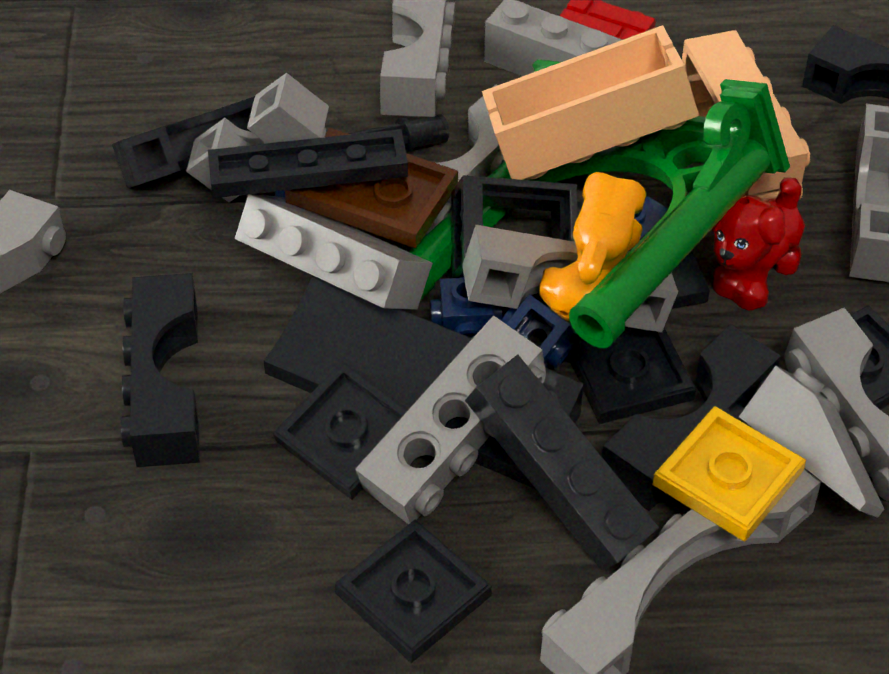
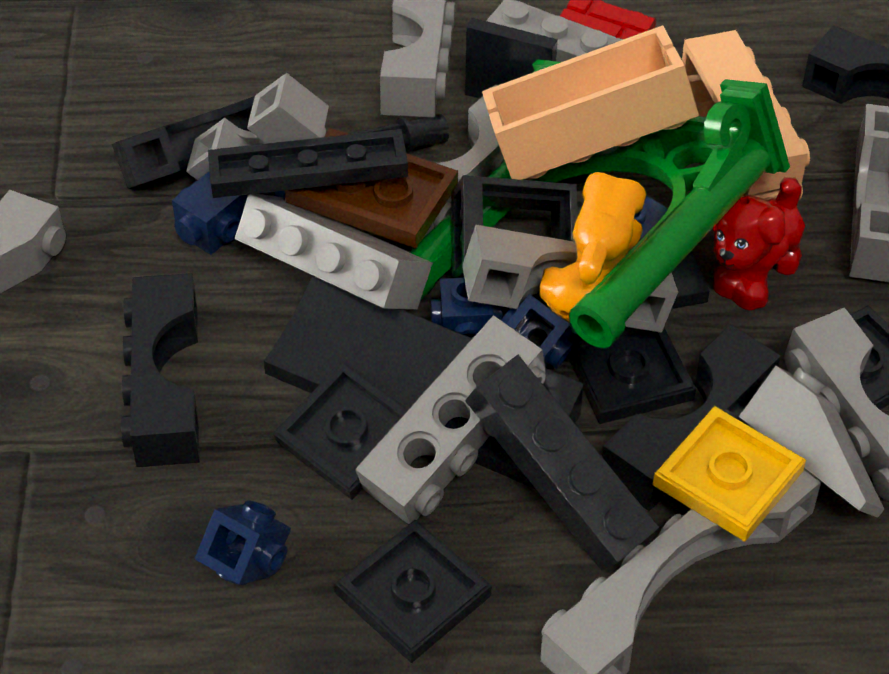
(205, 219): none -> dark blue brick
(244, 543): none -> dark blue brick
(501, 54): none -> black tile

